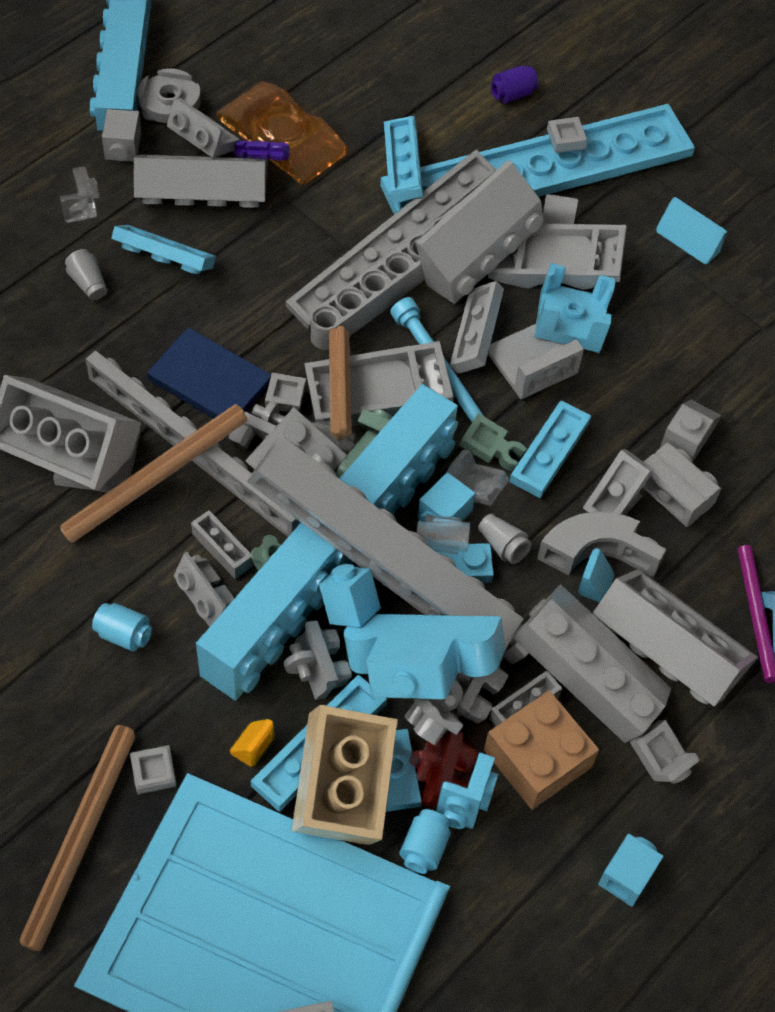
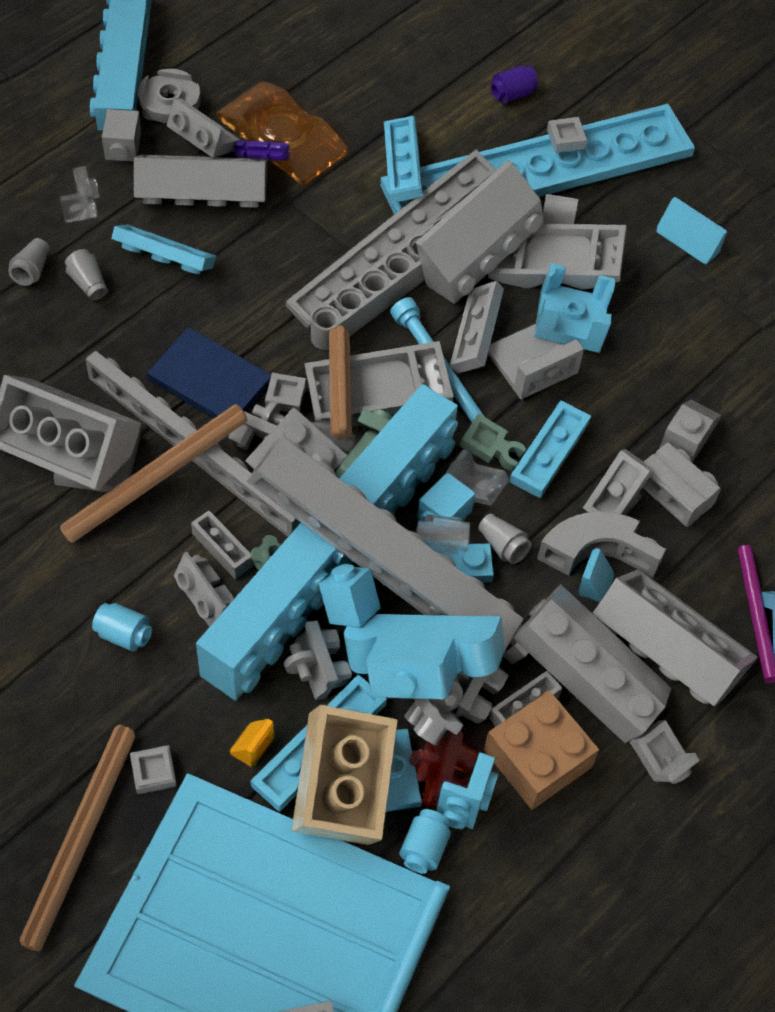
(29, 262): none -> light grey cone
(630, 869): medium azure brick -> none

